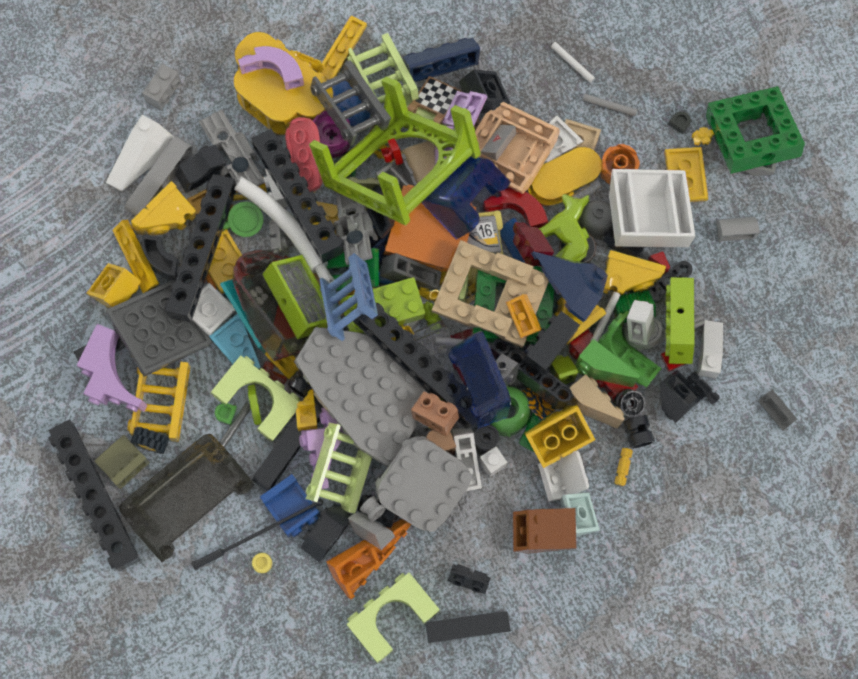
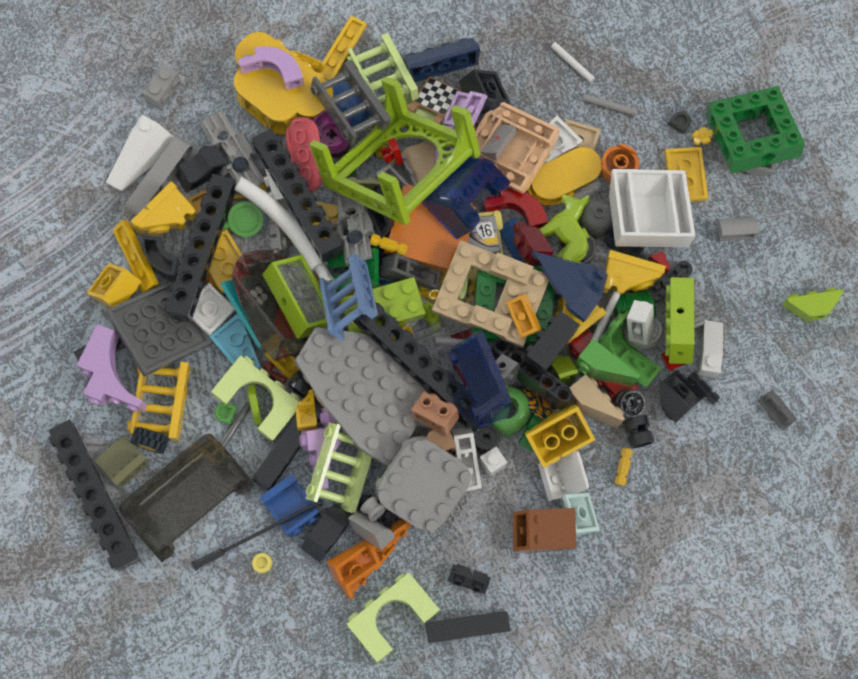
(388, 244): none -> yellow axle
(813, 304): none -> lime slope

